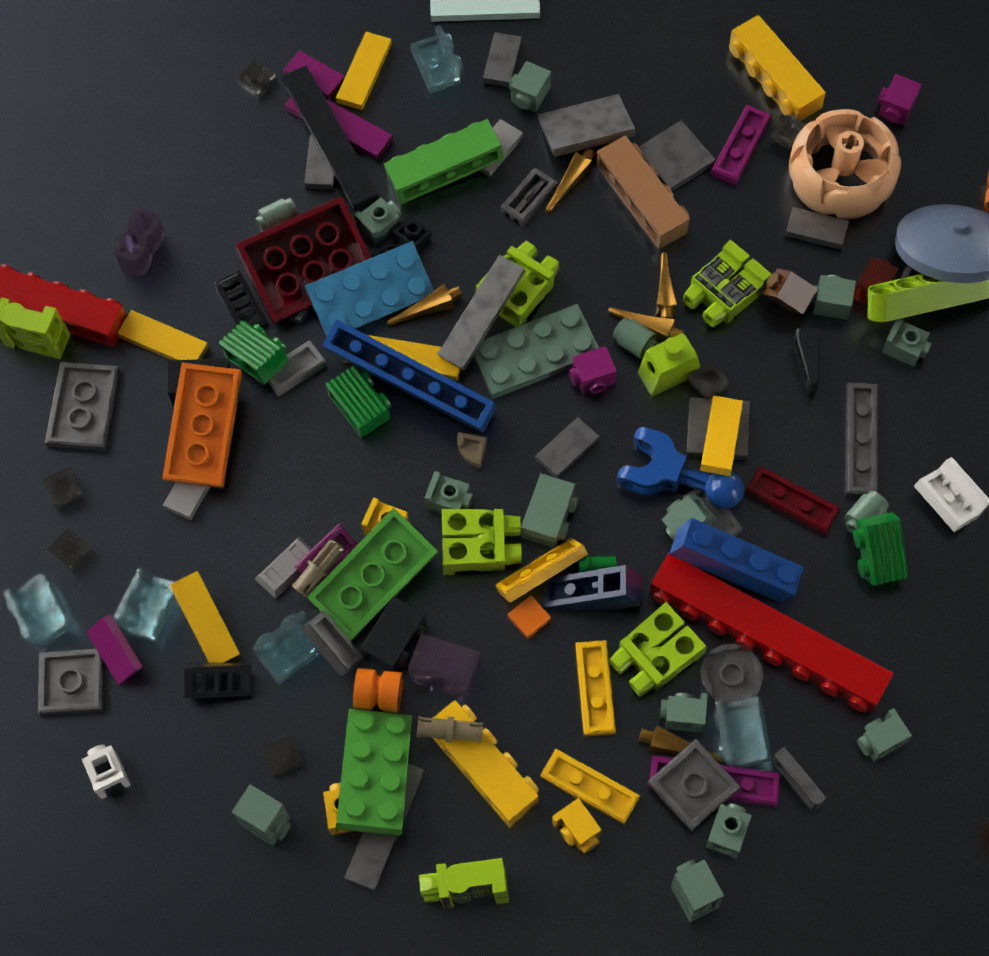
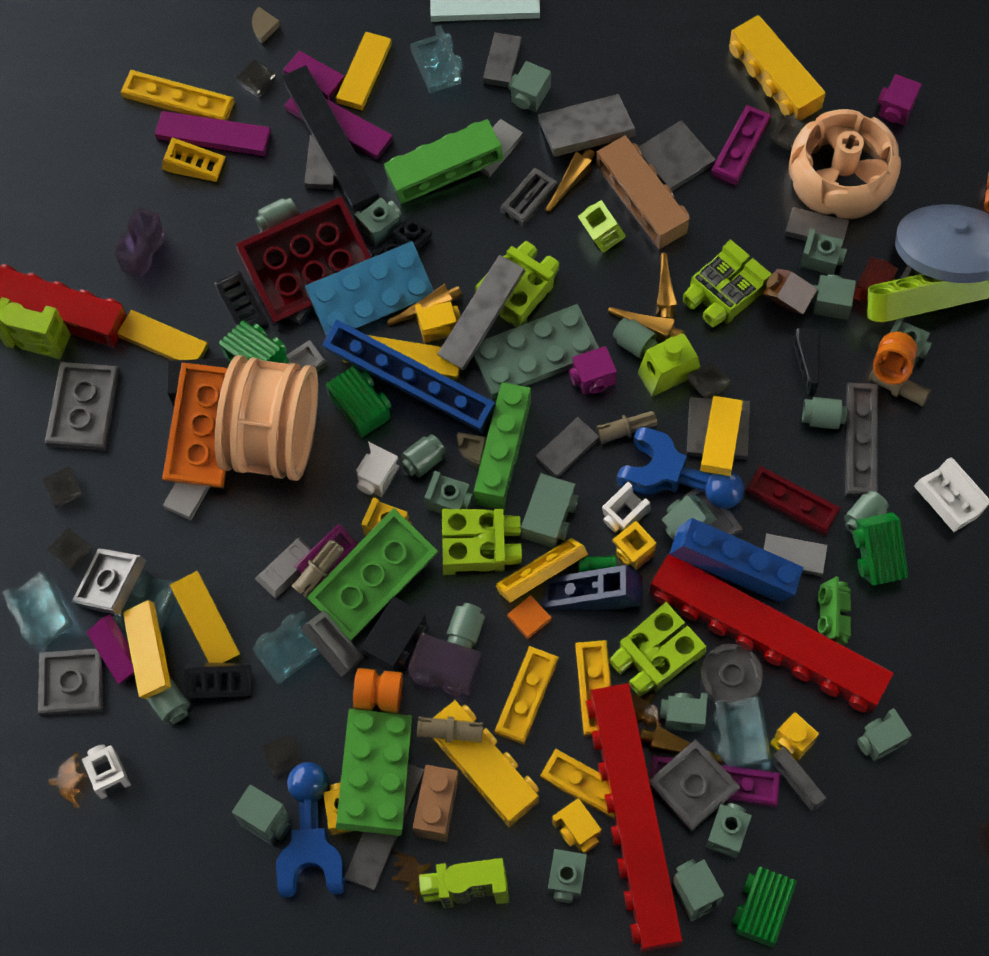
(68, 779): none -> clear orange piece
(109, 581): none -> flat silver tile
(146, 649): none -> yellow tile
(170, 704): none -> sand green brick
(176, 96): none -> yellow tile
(180, 166): none -> yellow slope
(213, 133): none -> magenta tile
(264, 24): none -> dark tan tile
(266, 417): none -> light nougat wheel
(310, 843): none -> blue piece
(376, 471): none -> white window
(409, 872): none -> clear orange piece
(422, 456): none -> sand green brick
(435, 803): none -> medium nougat brick
(437, 320): none -> yellow brick
(465, 625): none -> sand green brick
(502, 446): none -> bright green brick
(526, 695): none -> yellow tile
(566, 875): none -> sand green brick
(601, 226): none -> lime brick
(624, 497): none -> white window
(625, 426): none -> dark tan axle
(634, 546): none -> yellow brick
(635, 818): none -> red brick
(645, 710): none -> clear orange piece
(765, 906): none -> green brick
(795, 736): none -> yellow brick
(804, 553): none -> light grey tile
(822, 253): none -> sand green brick
(824, 413): none -> sand green brick
(833, 598): none -> bright green hinge
(895, 358): none -> orange wheel
(907, 389): none -> dark tan pin

